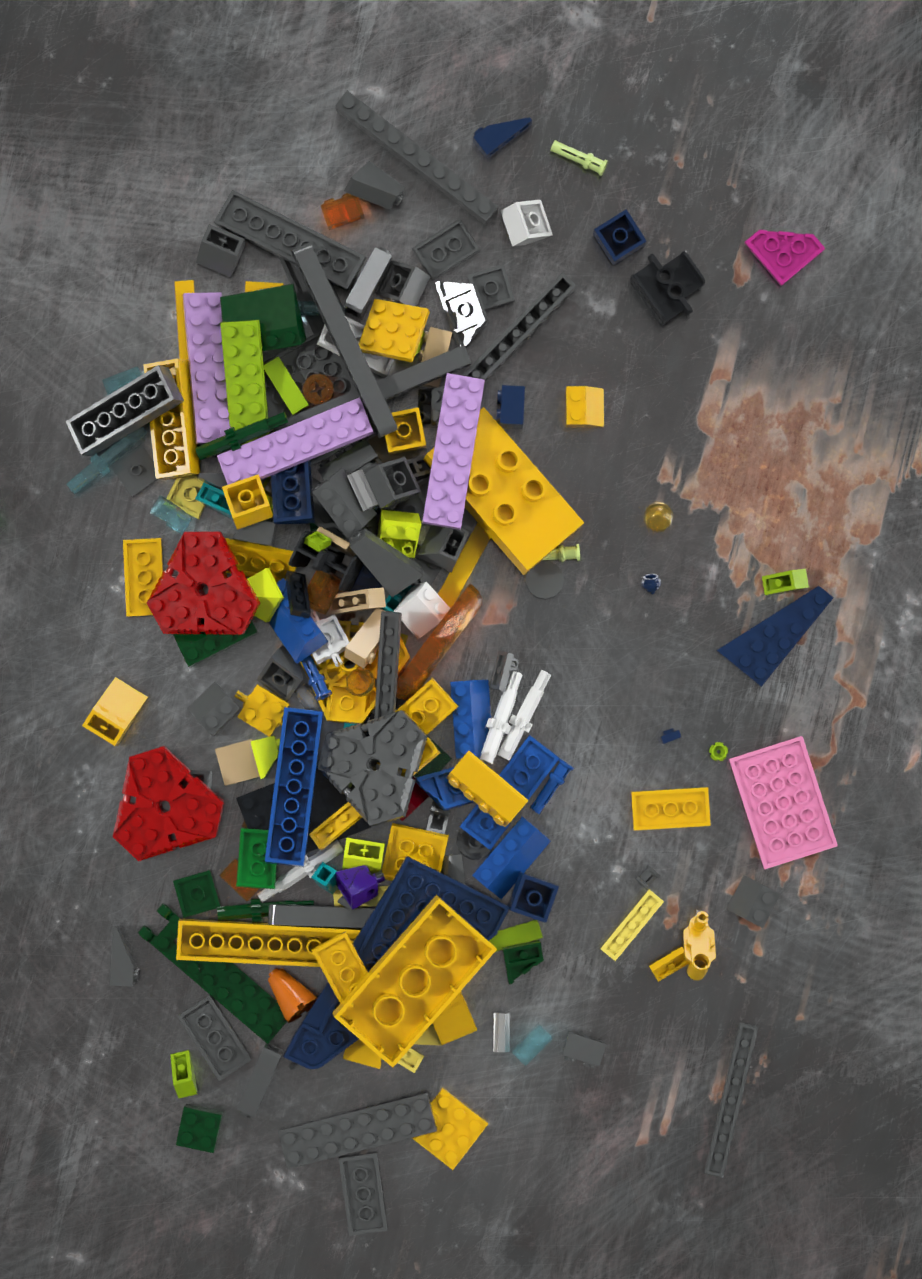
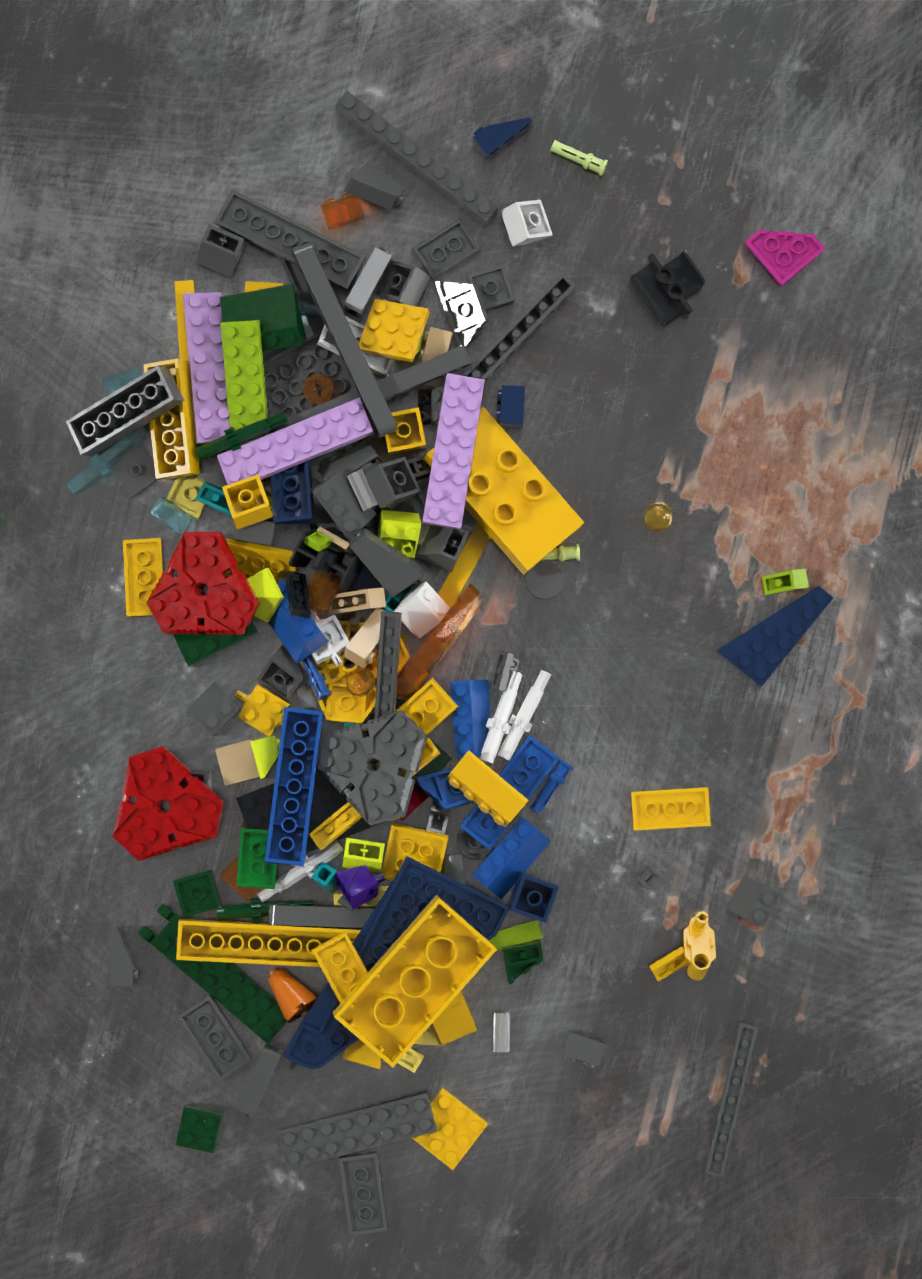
(115, 712): yellow slope -> none
(183, 1074): lime slope -> none
(285, 386): lime tile -> none
(531, 1044): clear light blue brick -> none
(584, 406): yellow slope -> none
(619, 237): dark blue brick -> none
(632, 925): light yellow plate -> none
(651, 583): dark blue plate -> none
(670, 735): dark blue plate -> none
(723, 751): lime plate -> none
(783, 802): bright pink plate -> none

